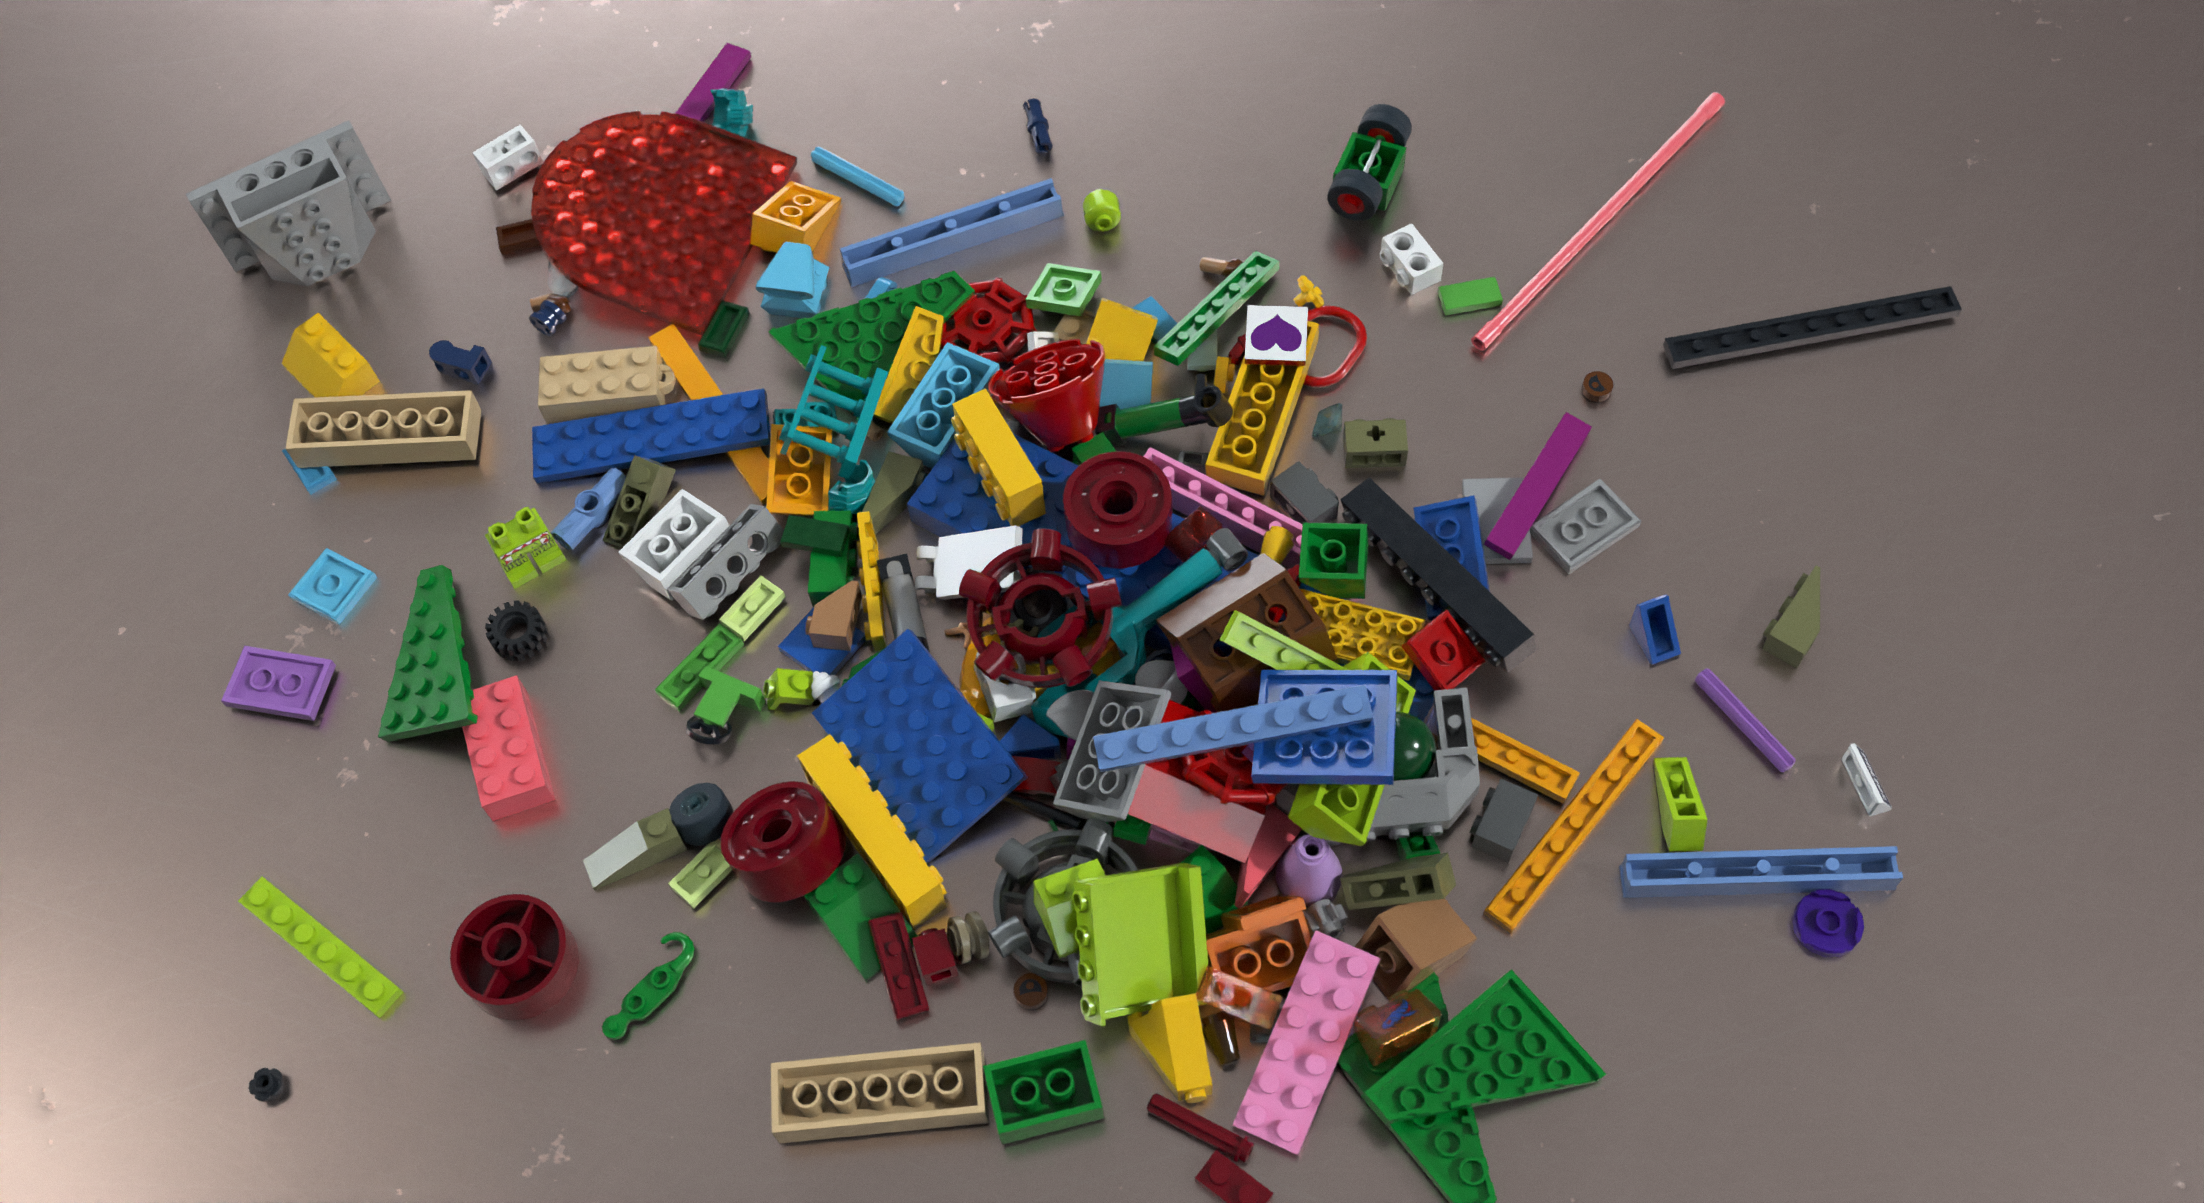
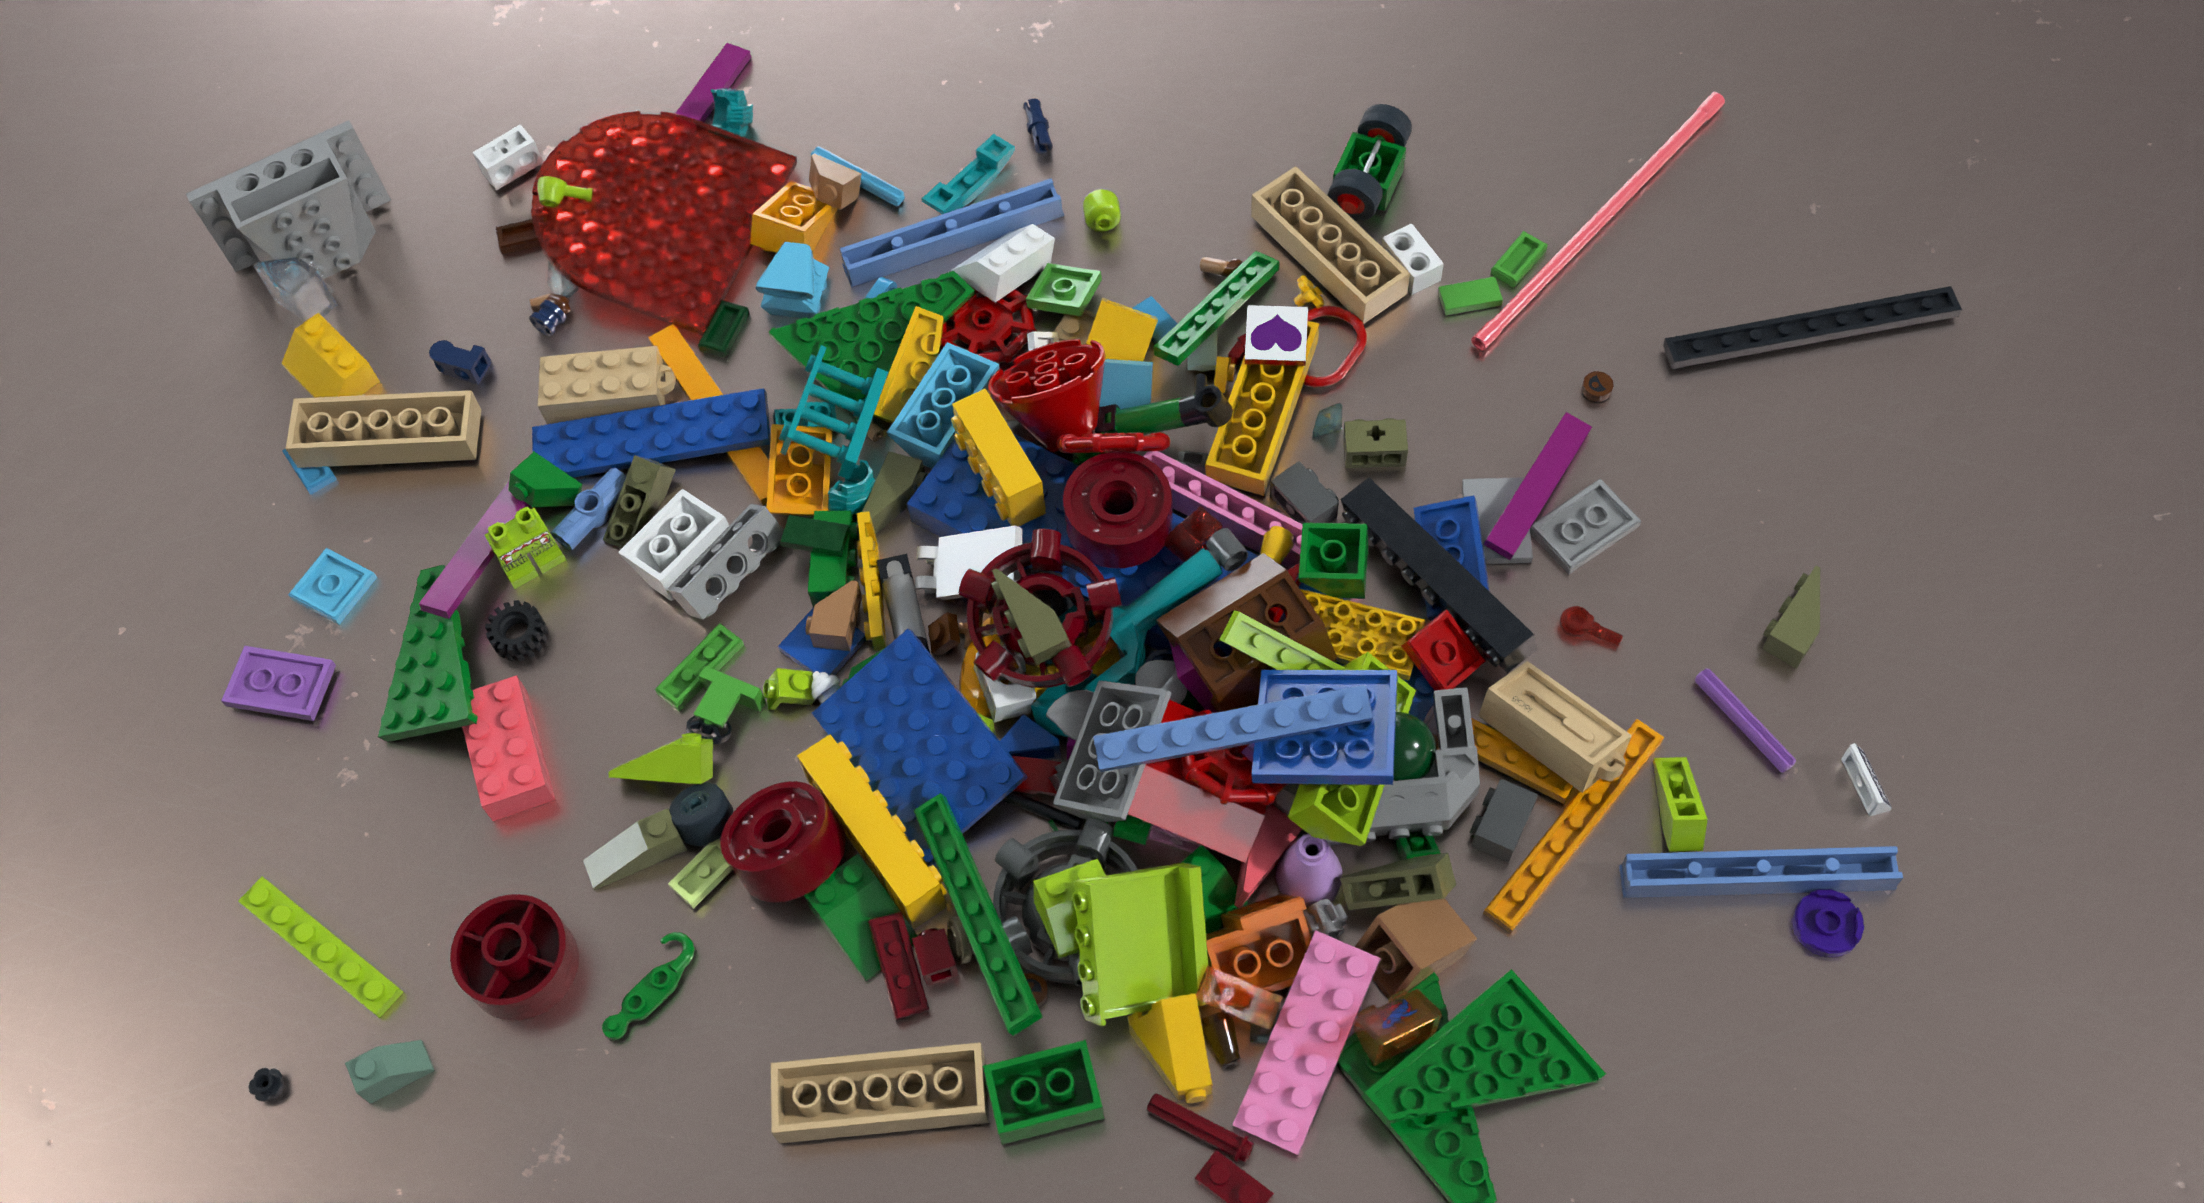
(297, 286): none -> clear slope
(388, 1069): none -> sand green slope
(470, 559): none -> magenta tile
(543, 483): none -> green slope
(552, 190): none -> lime bar
(679, 761): none -> lime slope
(752, 608): yellowish green plate -> none
(833, 182): none -> medium nougat slope
(944, 633): none -> reddish brown plate
(973, 179): none -> teal slope
(978, 915): none -> green tile
(1008, 262): none -> white slope
(1036, 621): none -> olive slope
(1113, 442): none -> red plate
(1330, 244): none -> tan brick
(1518, 259): none -> bright green tile
(1556, 727): none -> tan piece
(1578, 622): none -> clear red plate
(1655, 629): blue slope -> none

